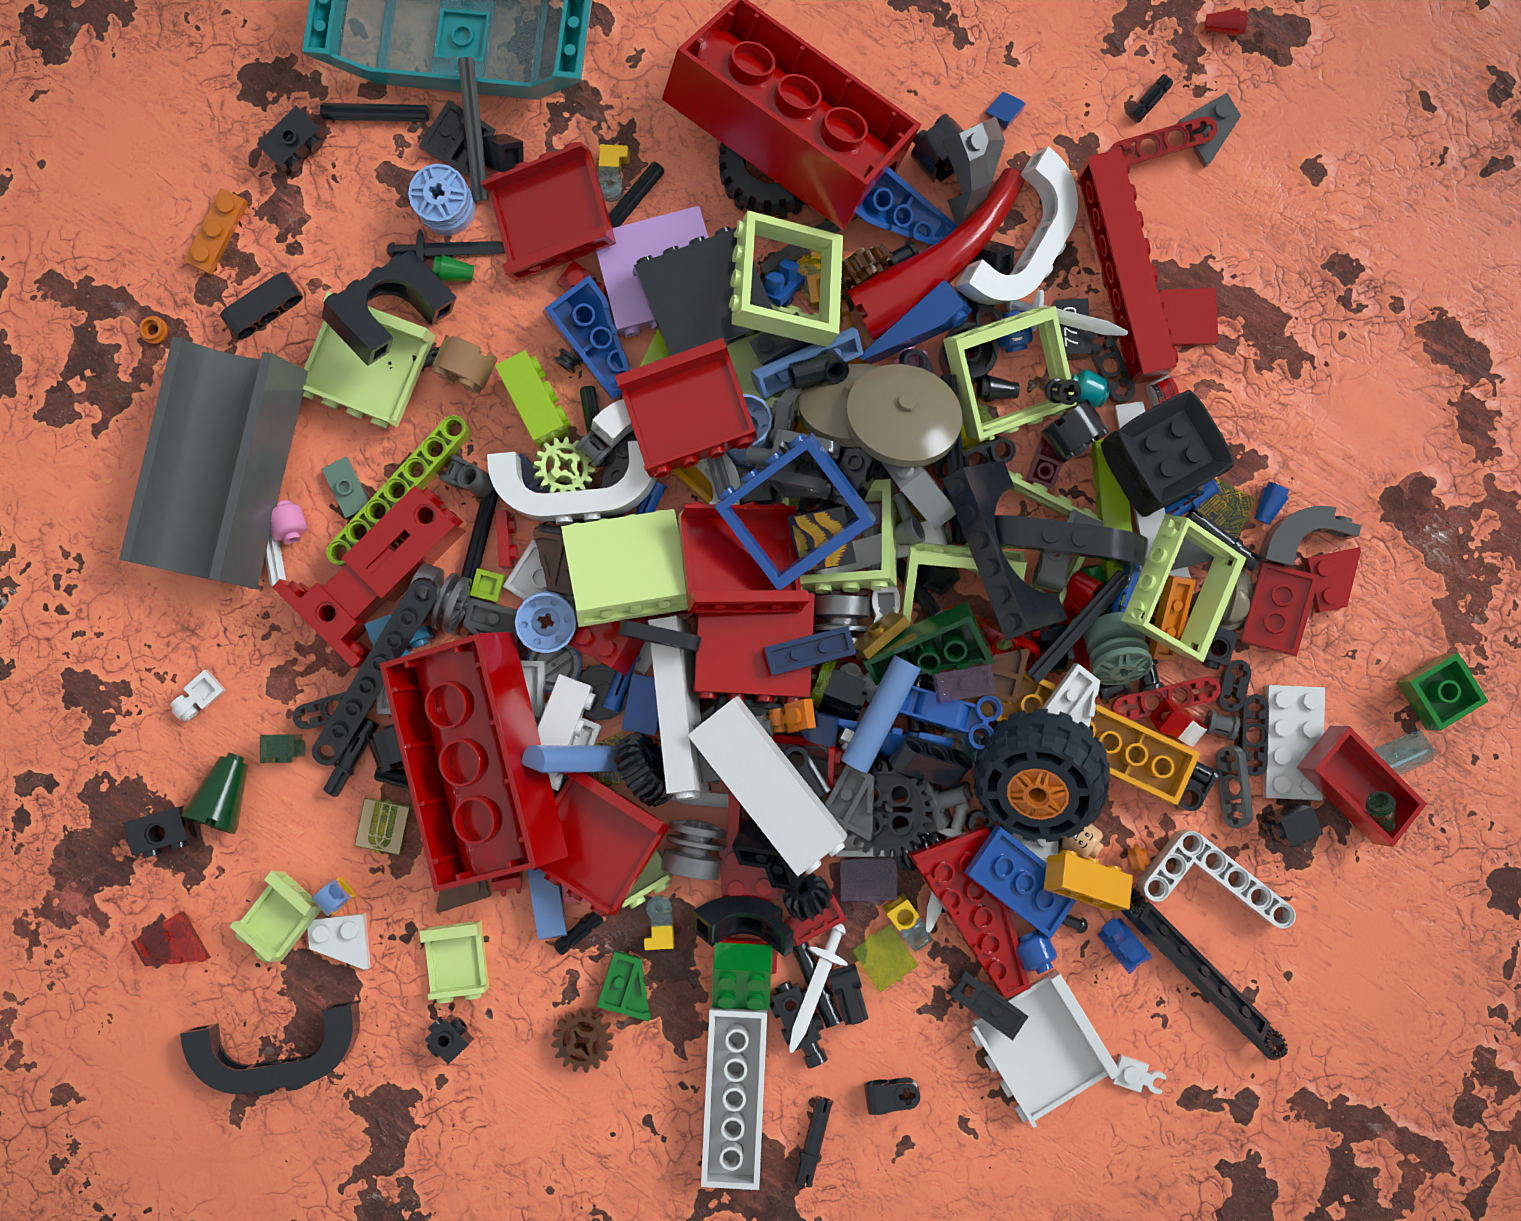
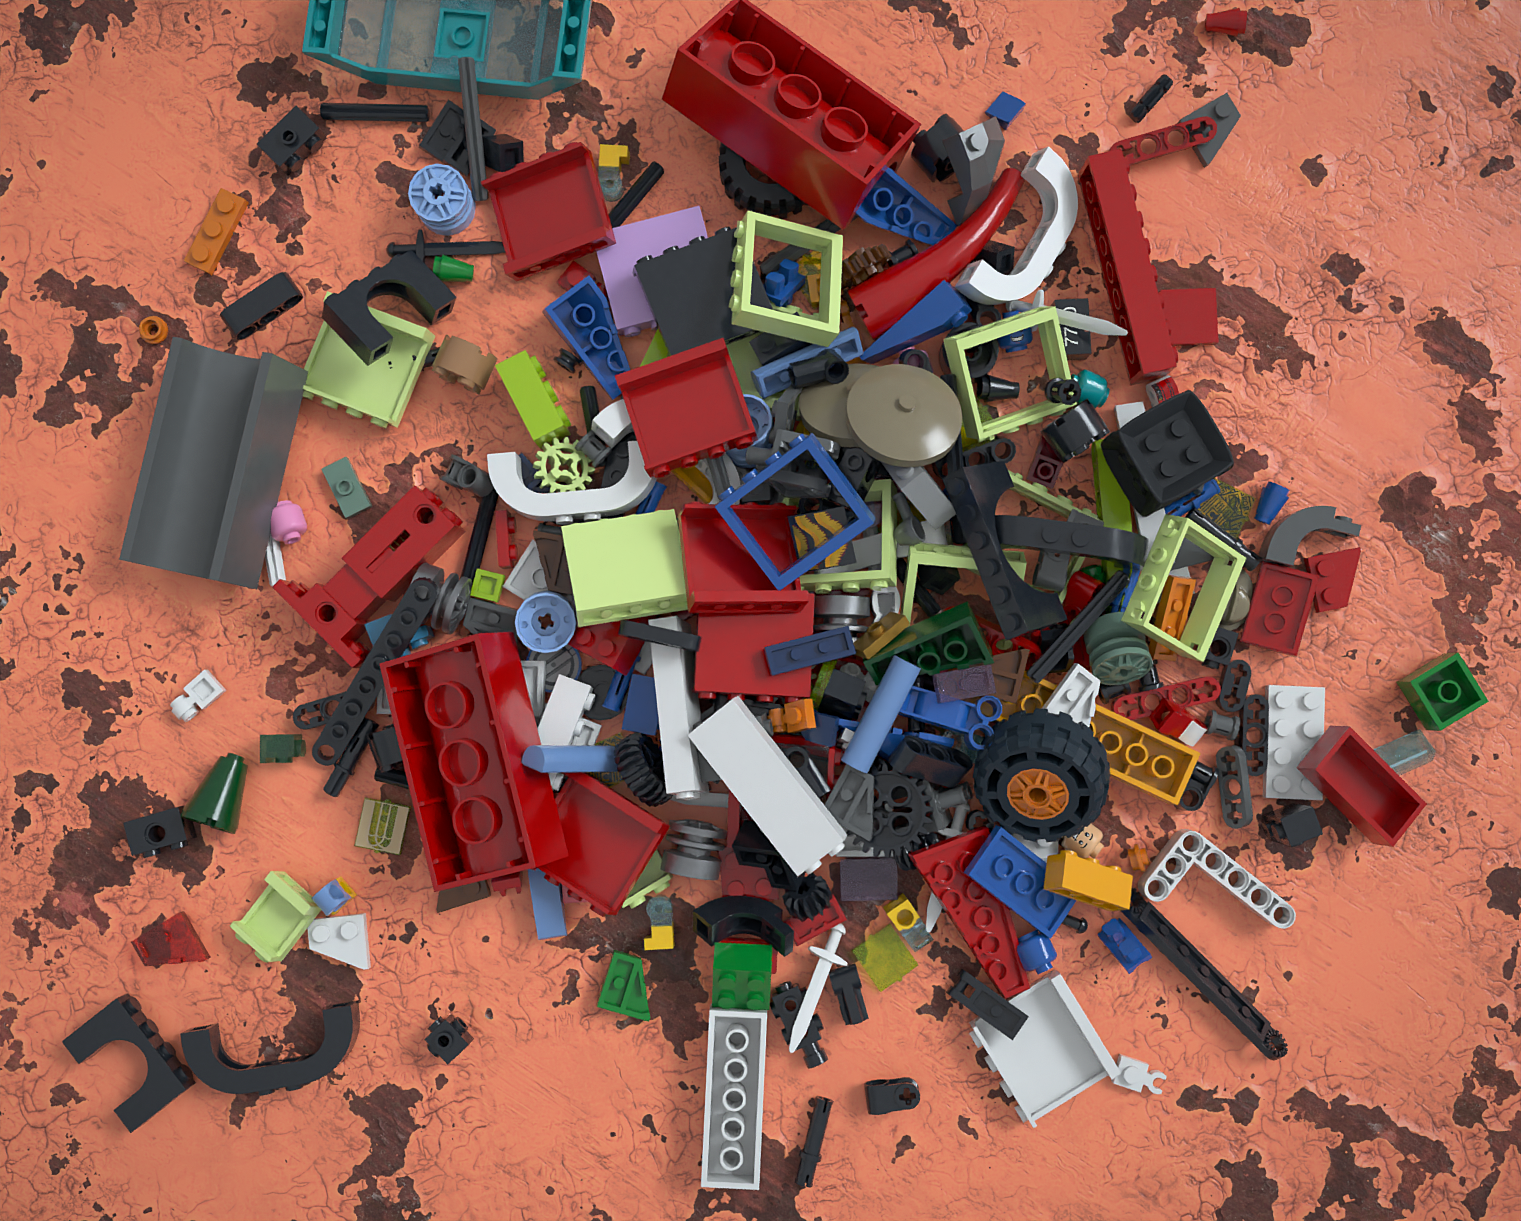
(166, 1074): none -> black arch
(403, 476): lime beam -> none
(455, 961): yellowish green panel -> none
(578, 933): black axle -> none
(587, 1050): reddish brown gear -> none
(825, 1003): black pin -> none
(1124, 381): black beam -> none
(1382, 809): cone -> none

